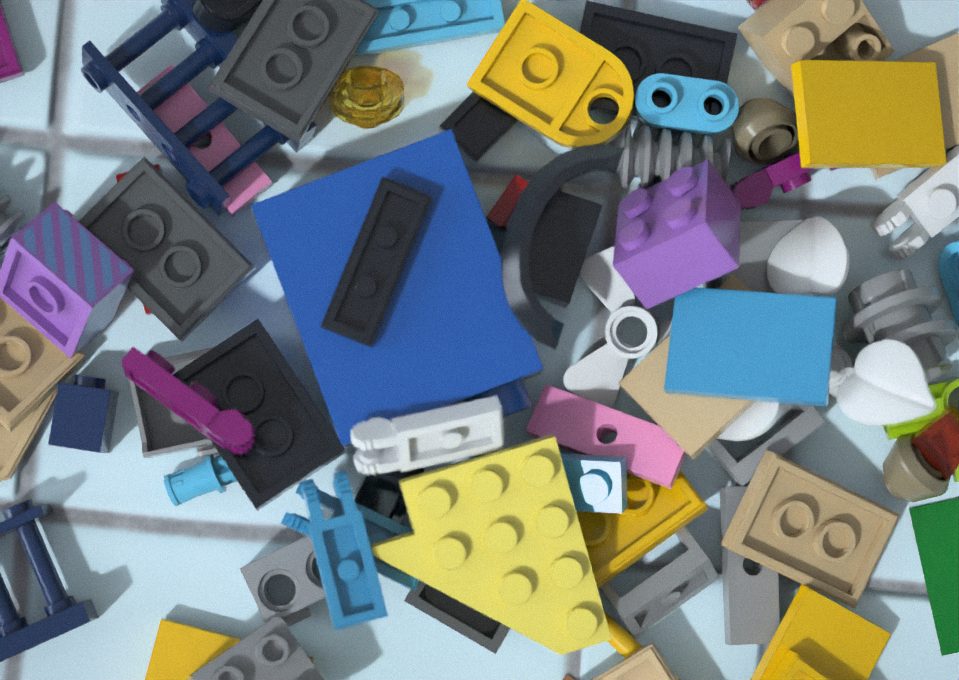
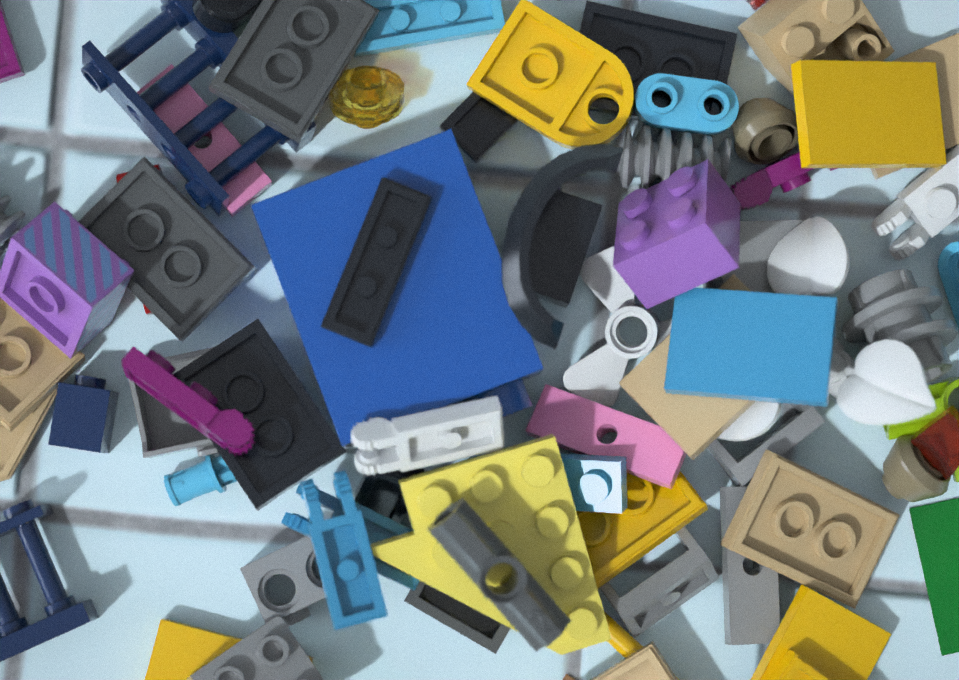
(476, 551): none -> dark grey piece
(503, 208): red tile -> none

